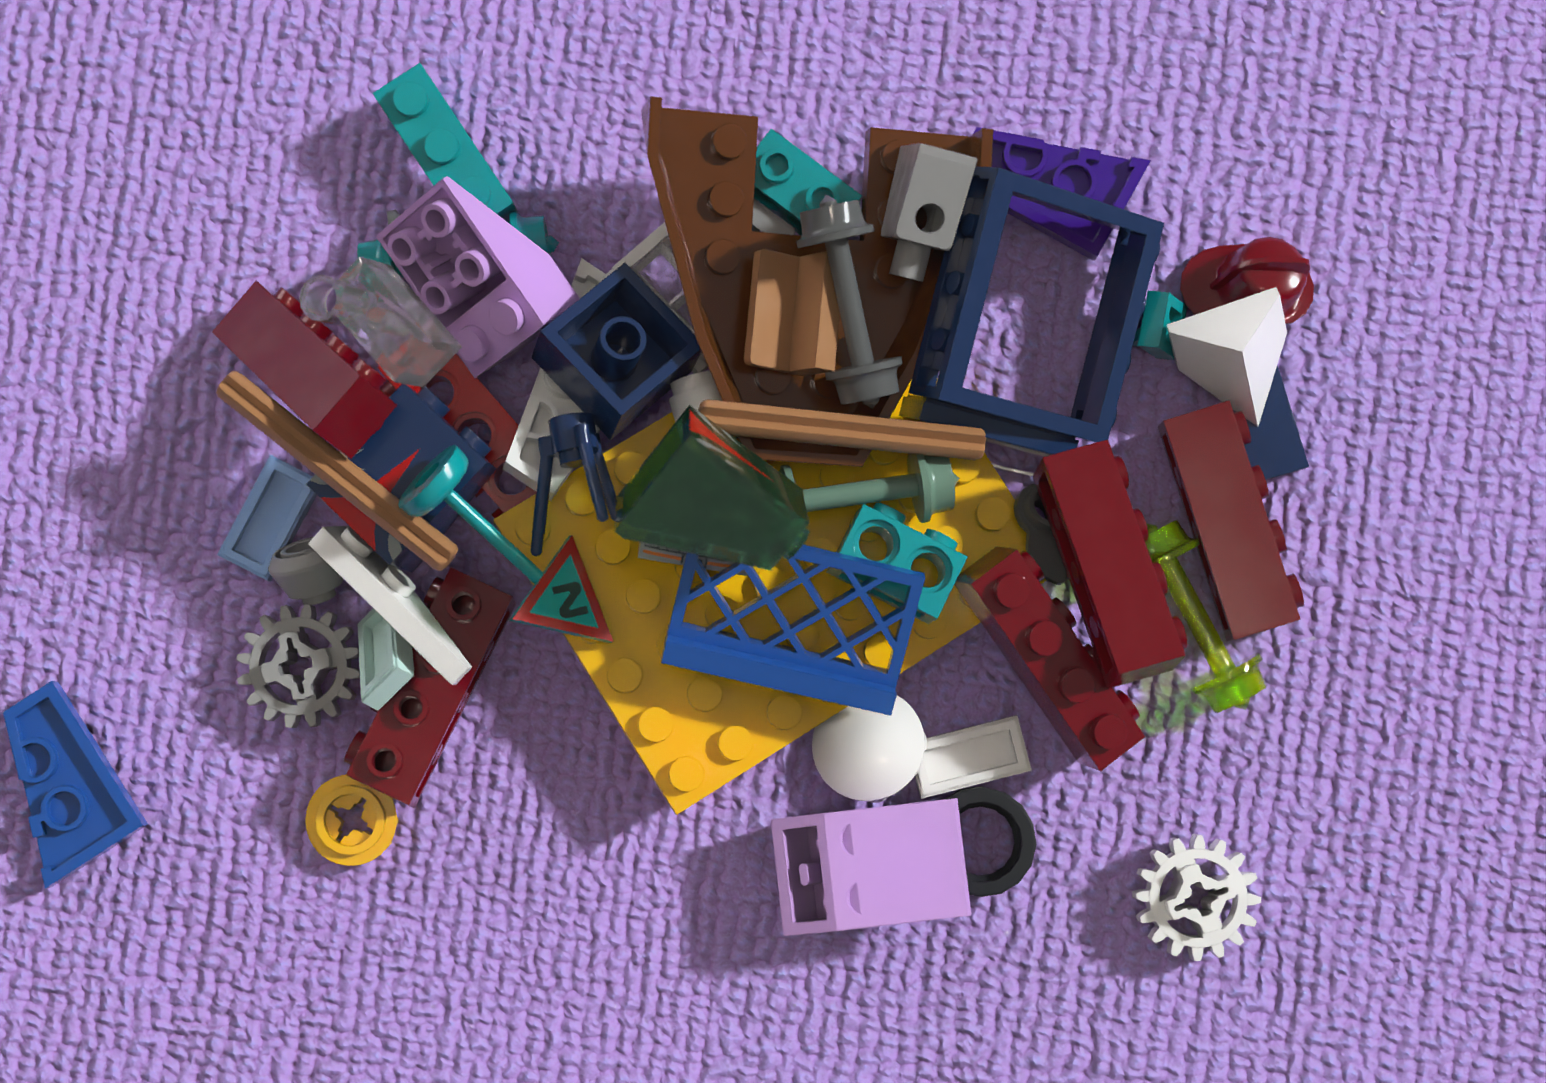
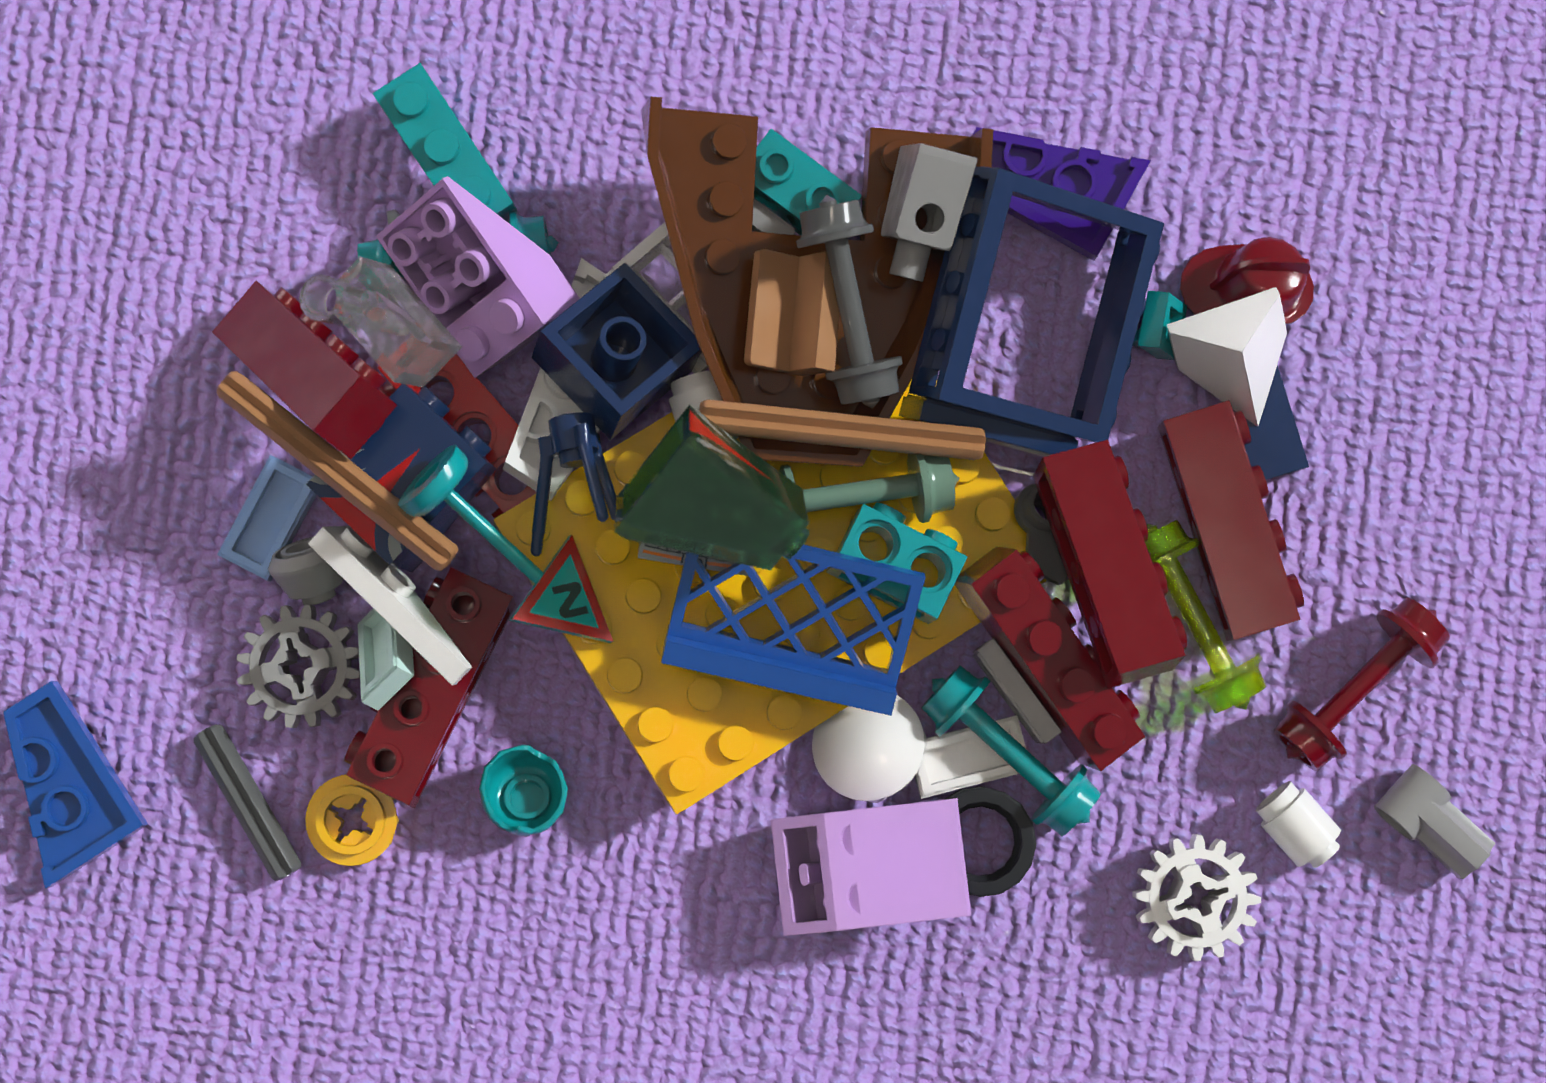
(247, 802): none -> dark grey axle
(523, 790): none -> teal hair
(1016, 692): none -> light grey tile
(1066, 801): none -> teal piece
(1299, 825): none -> white brick
(1412, 633): none -> dark red piece
(1423, 812): none -> light grey piece

